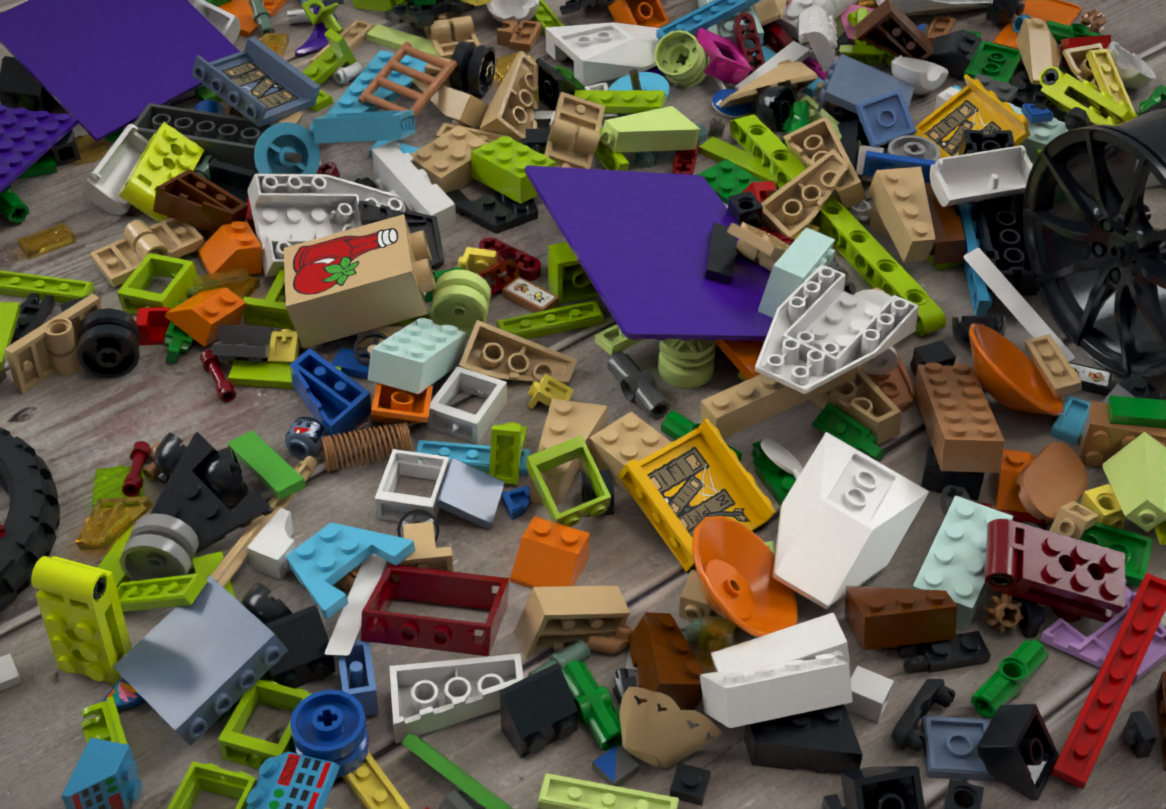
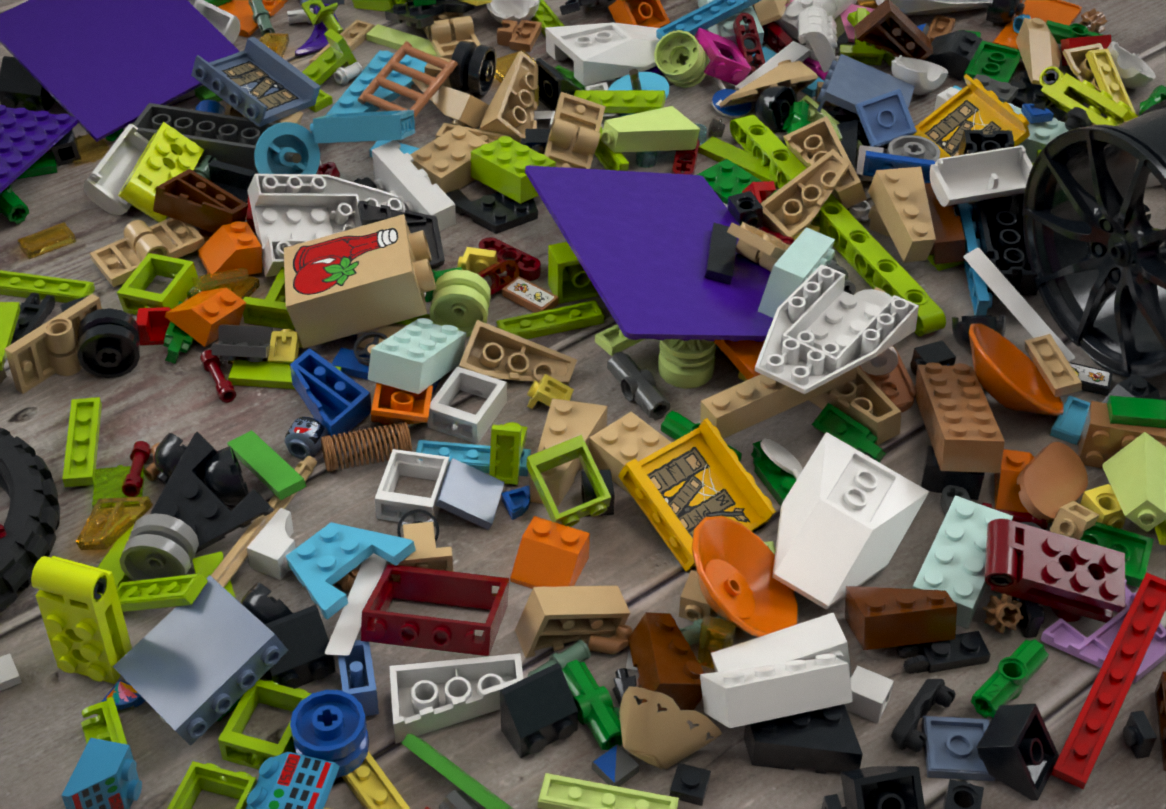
(82, 442): none -> lime plate

